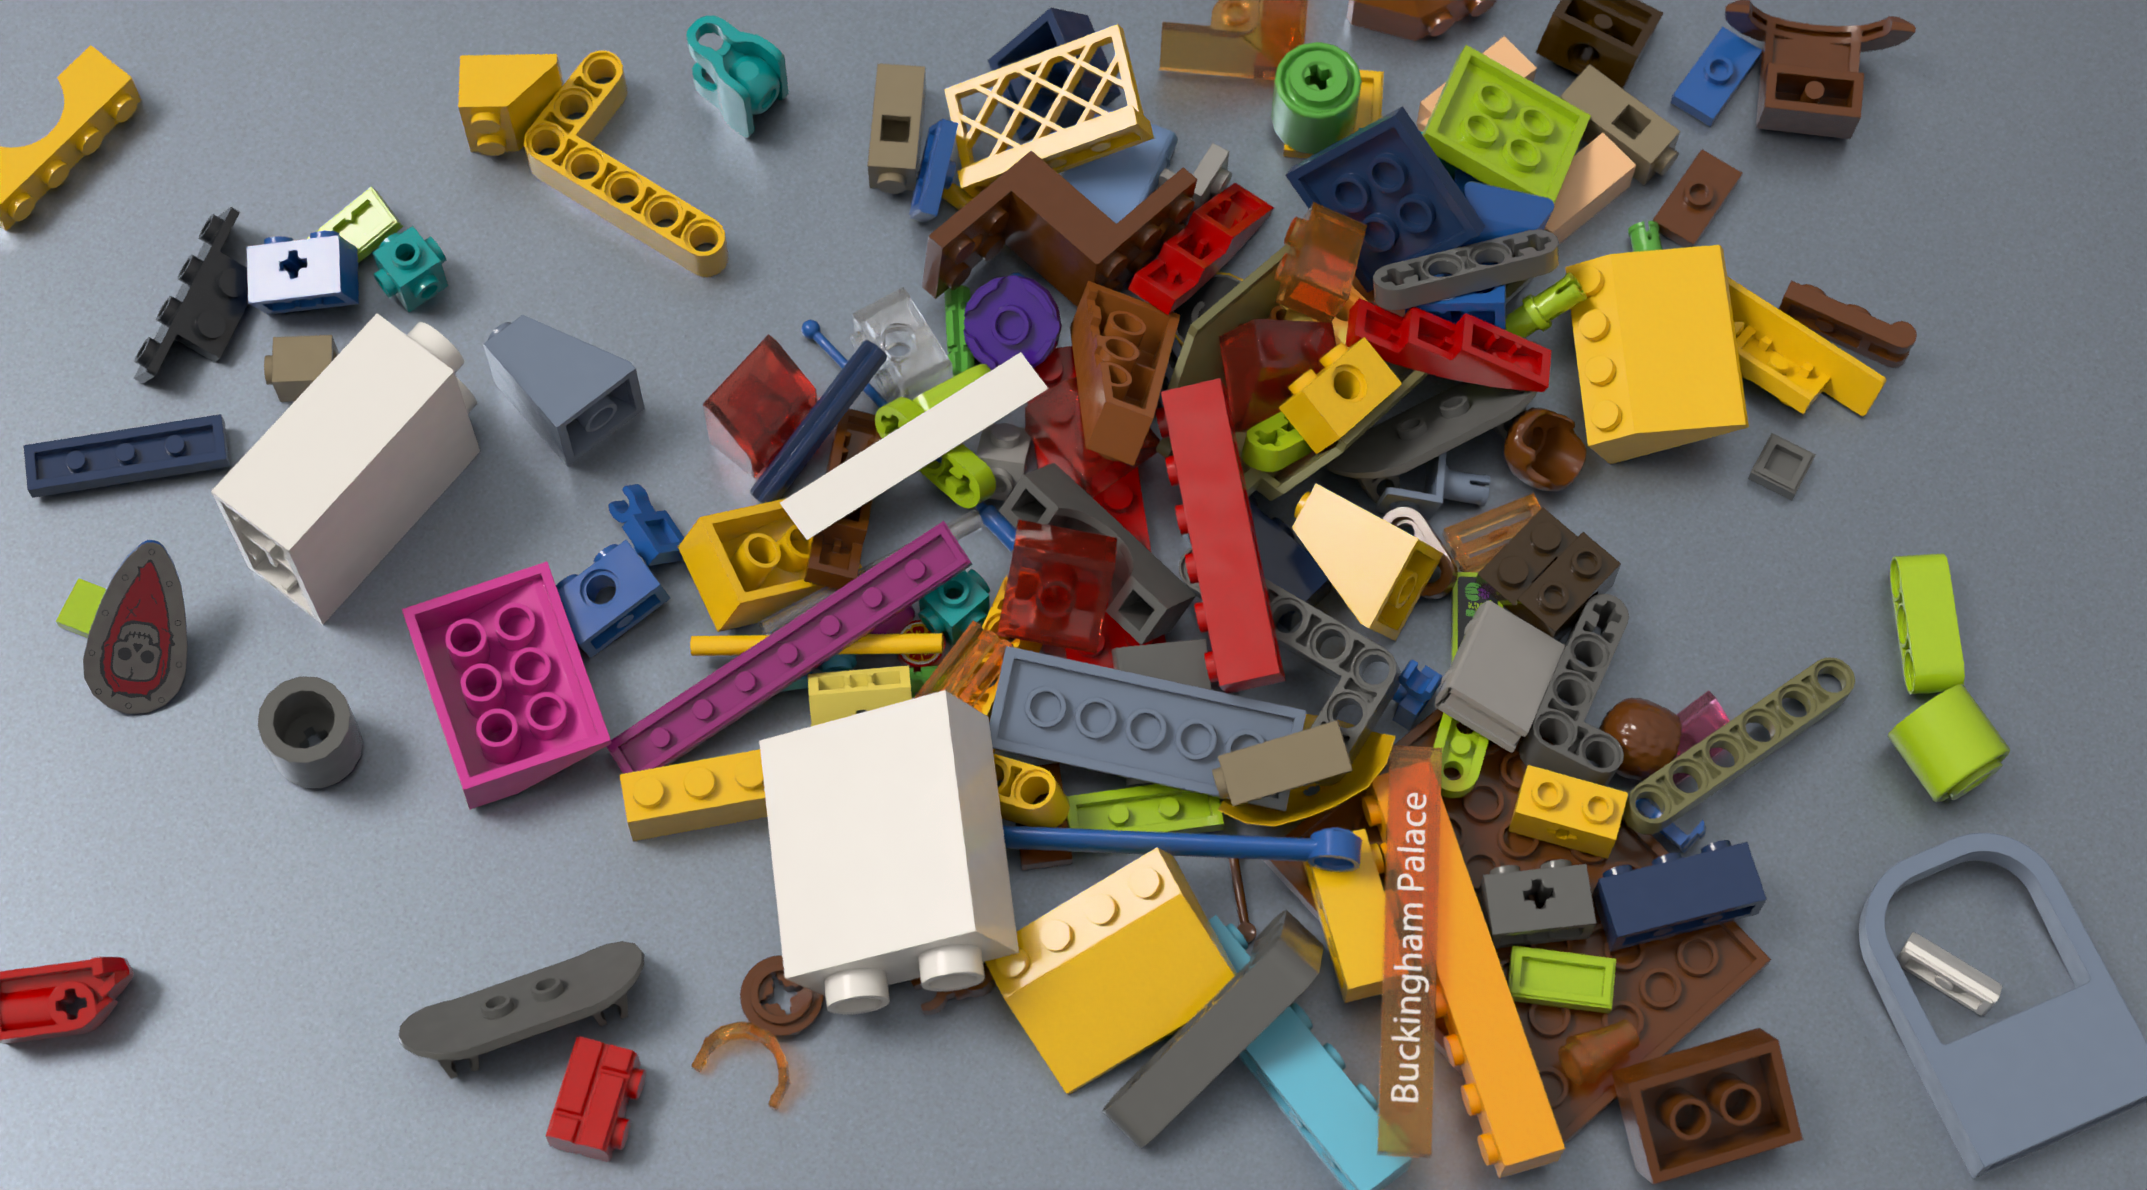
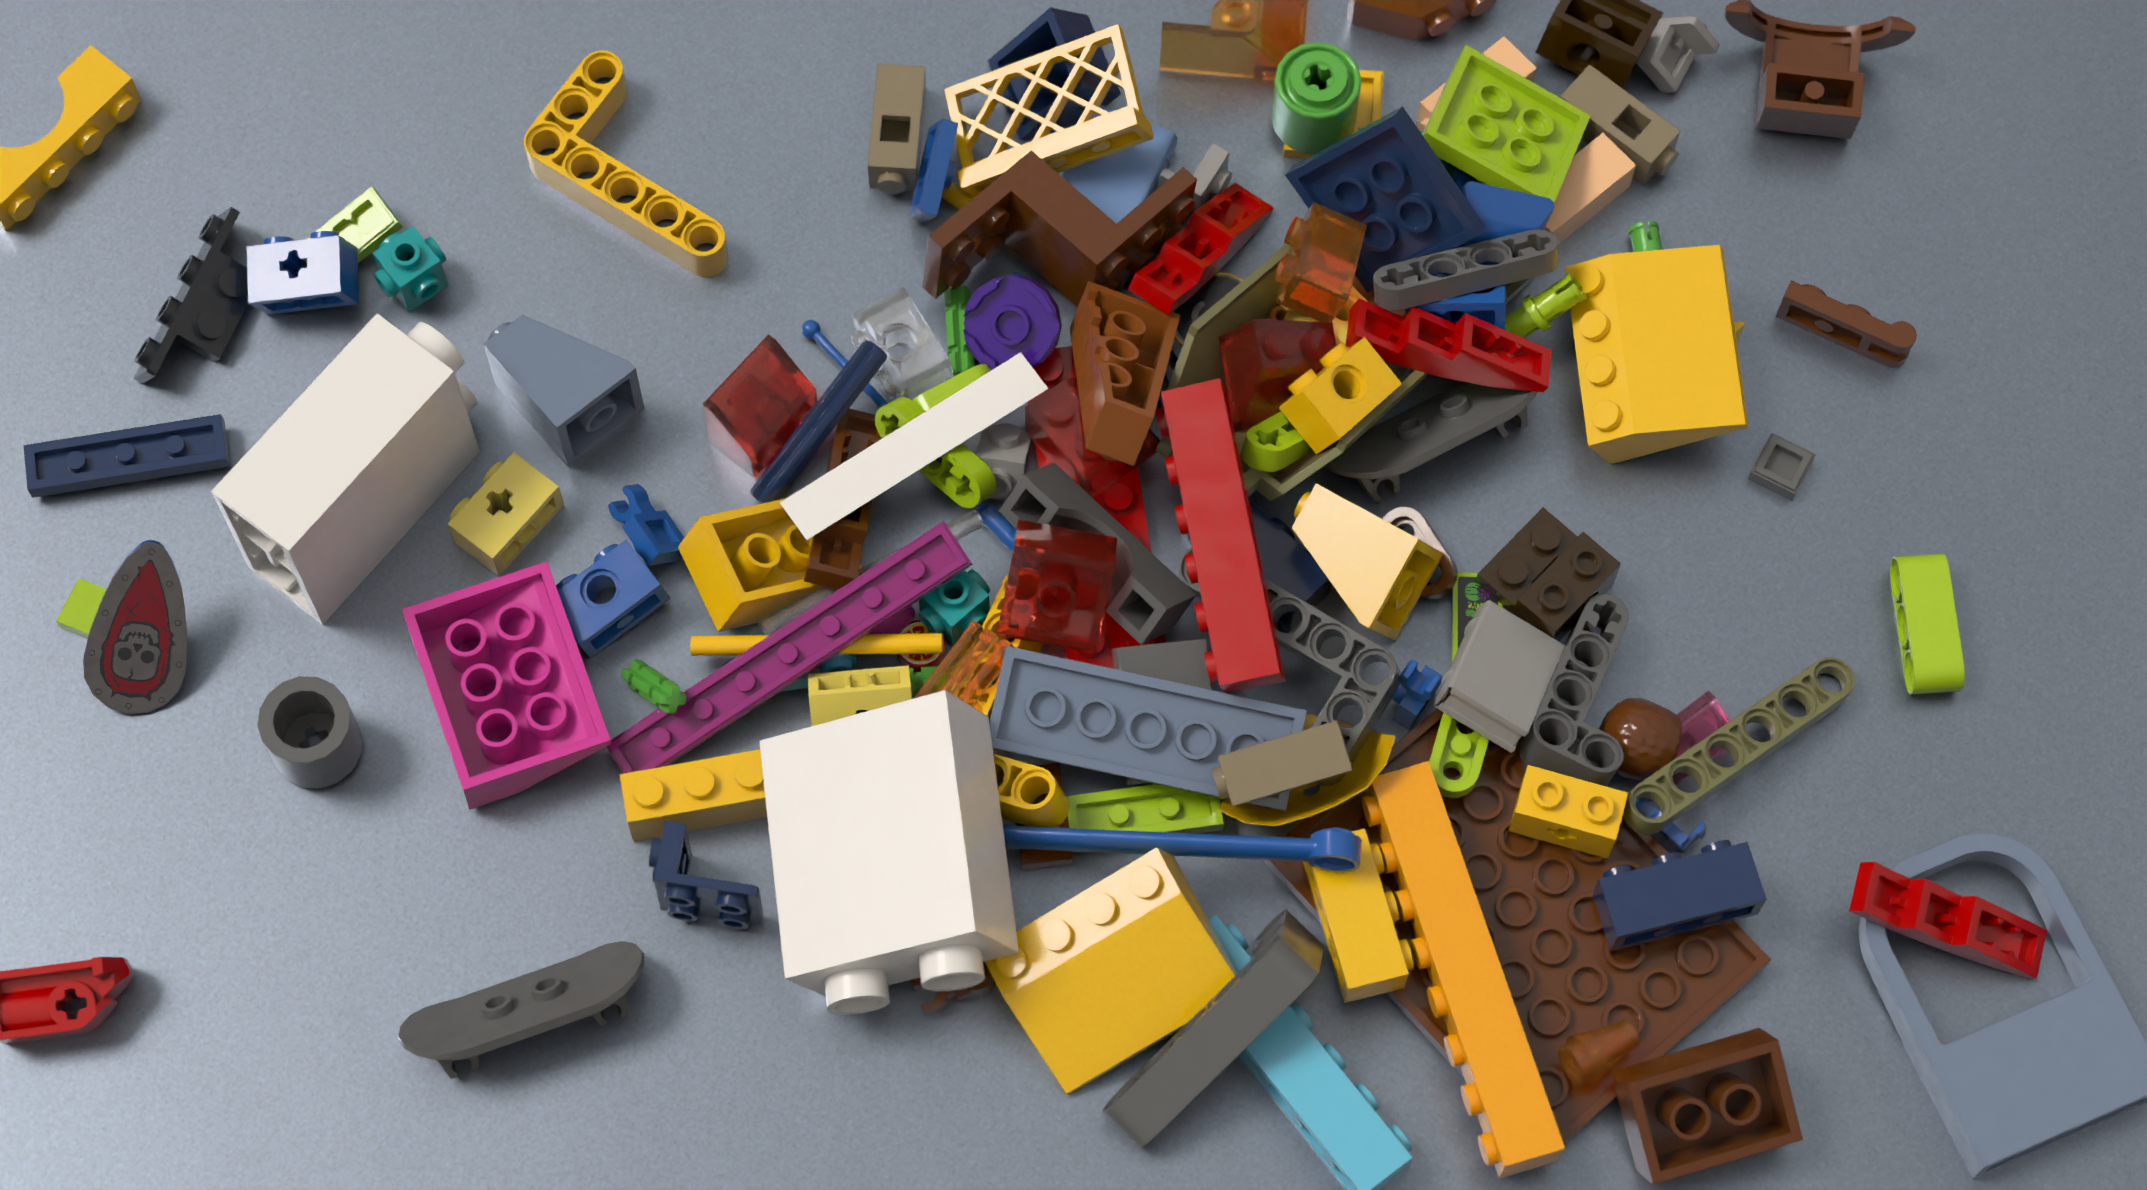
(297, 363): dark tan brick -> none
(500, 536): none -> light yellow brick
(504, 97): yellow slope -> none
(595, 1099): red brick -> none
(653, 686): none -> bright green axle
(695, 896): none -> dark blue bracket
(745, 72): teal piece -> none
(751, 1032): clear orange helmet -> none
(758, 988): reddish brown gear -> none
(1246, 928): reddish brown hinge -> none
(1409, 953): clear orange tile -> none
(1439, 485): sand blue bracket -> none
(1461, 551): clear orange tile -> none
(1517, 922): dark grey brick -> none
(1544, 449): reddish brown hair -> none
(1561, 979): lime tile -> none
(1673, 49): none -> light grey bracket
(1697, 199): reddish brown plate -> none
(1716, 76): blue plate -> none
(1795, 360): yellow bracket -> none
(1947, 920): none -> red slope
(1949, 974): white slope -> none
(1950, 744): lime piece -> none

